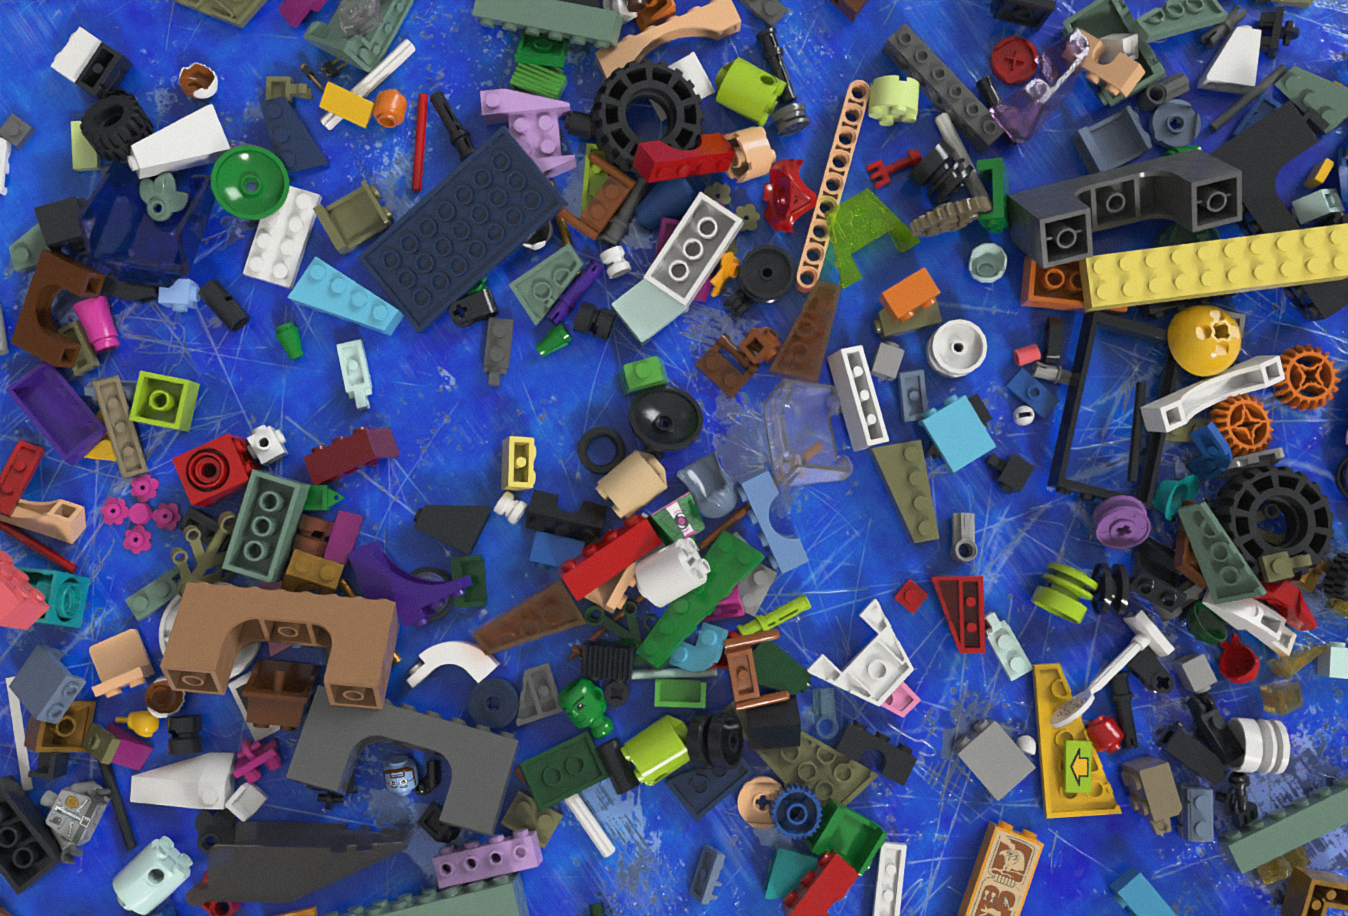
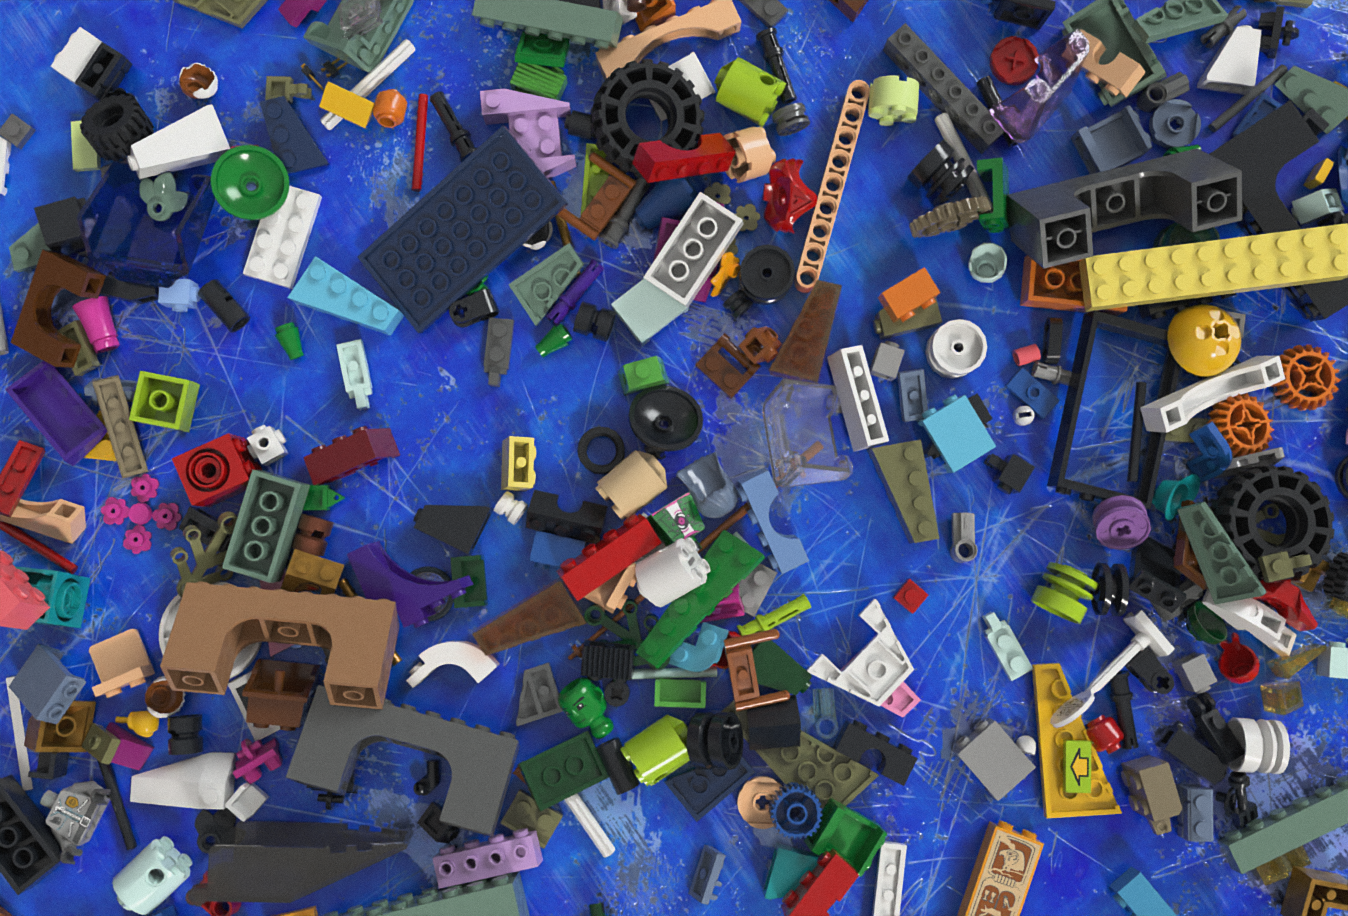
(154, 595): sand green plate -> none
(343, 537): magenta slope -> none
(354, 218): olive panel -> none
(400, 775): light blue head -> none
(508, 702): dark blue plate -> none
(615, 262): white wheel -> none
(858, 224): clear neon green wing -> none
(913, 158): red hinge -> none
(964, 610): red wedge -> none
(1119, 42): white panel -> none

